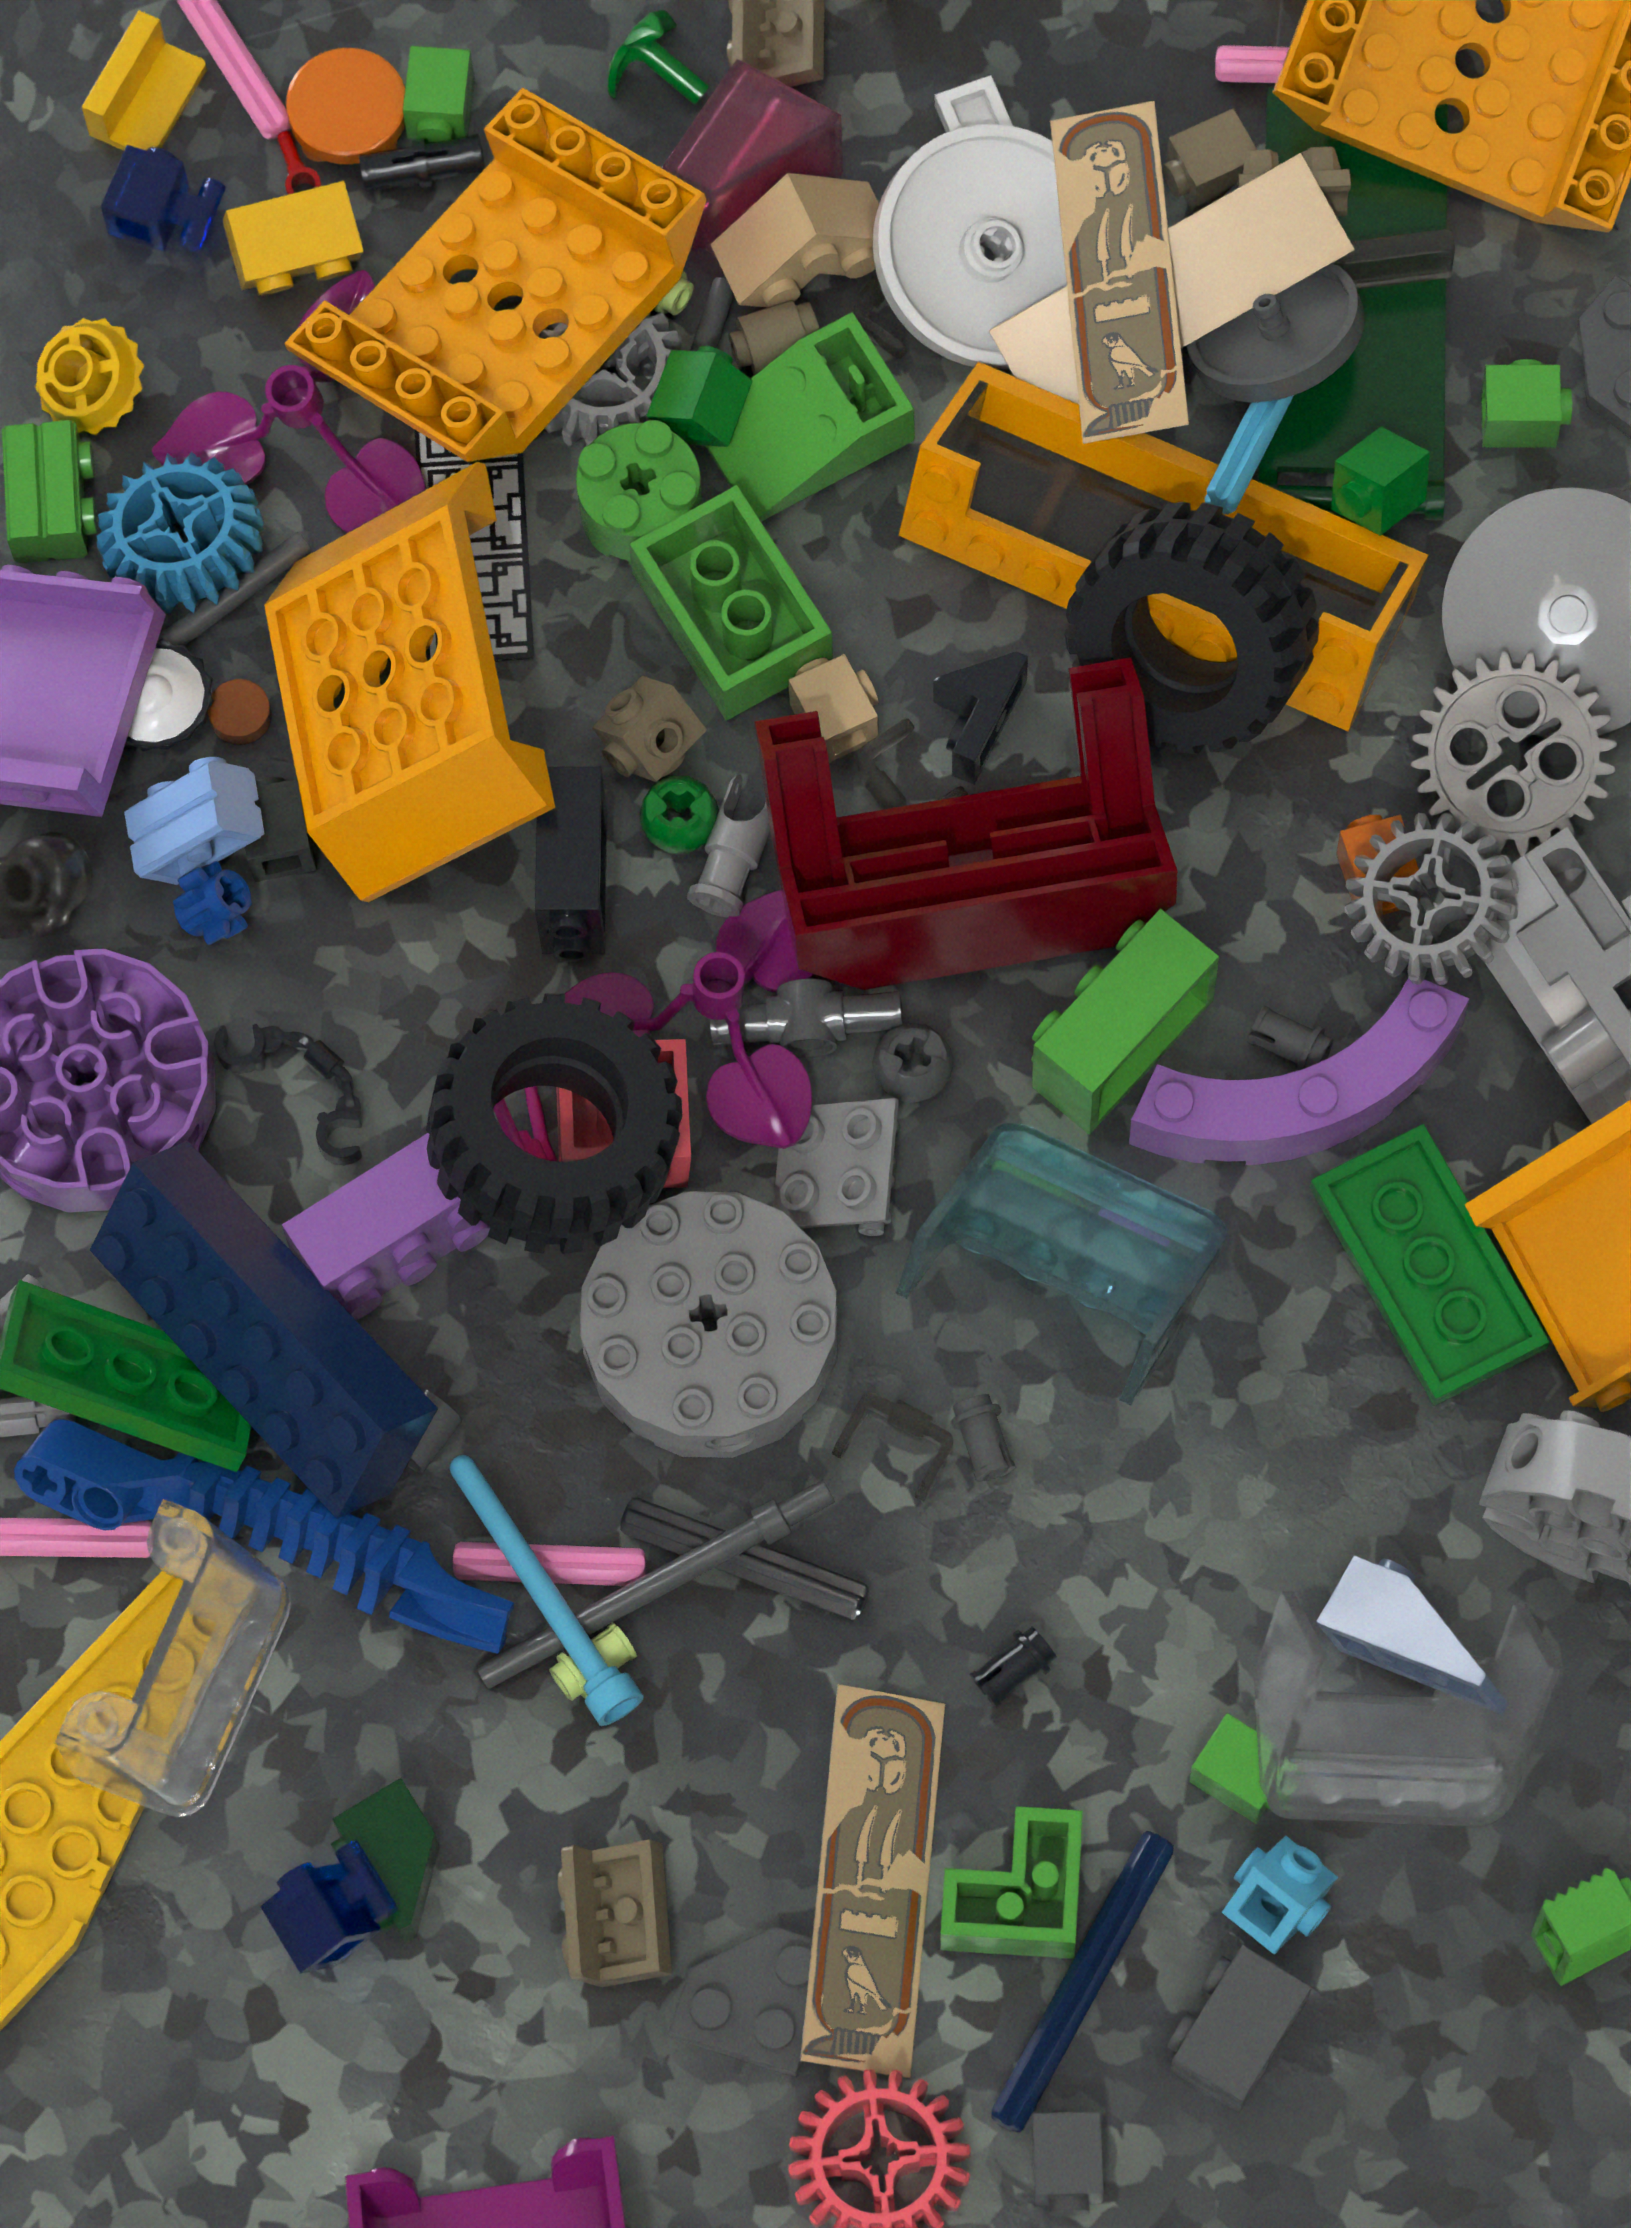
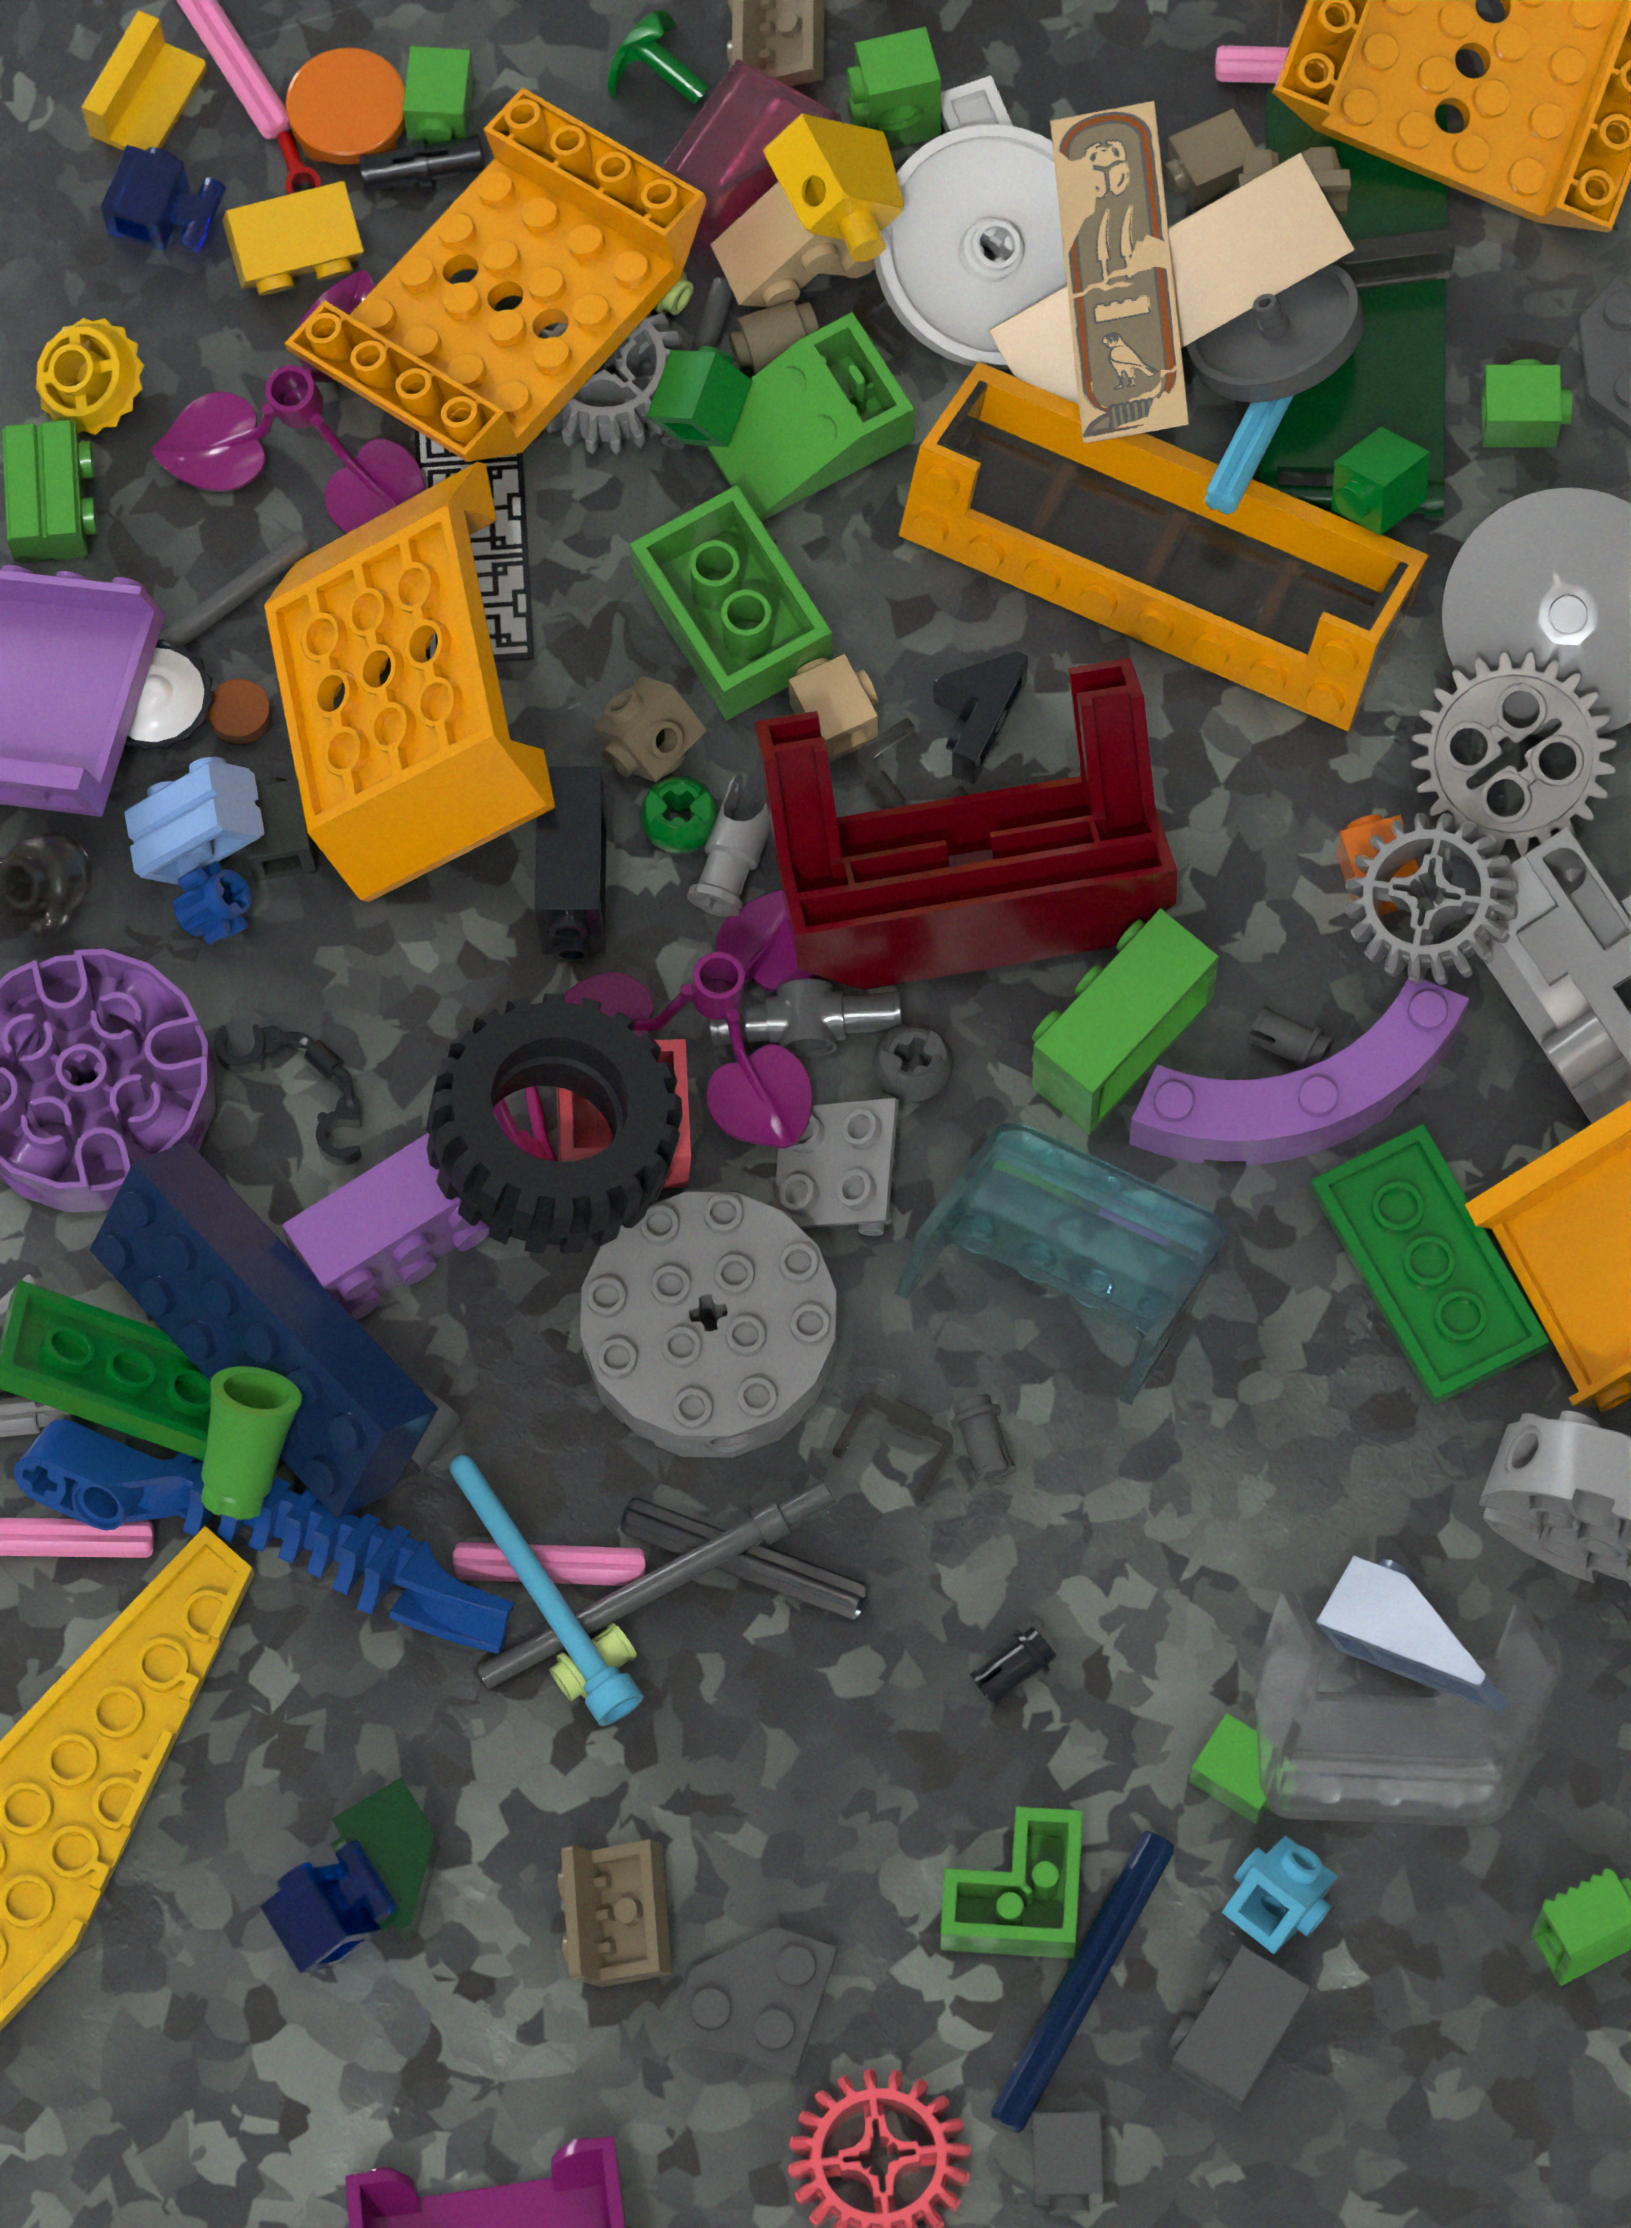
(198, 1682): clear windscreen -> none
(211, 510): dark azure gear -> none
(245, 1438): none -> bright green plant
(633, 462): bright green brick -> none
(838, 181): none -> yellow torso
(873, 1881): sticker -> none
(896, 87): none -> bright green brick
(1231, 574): black tyre -> none

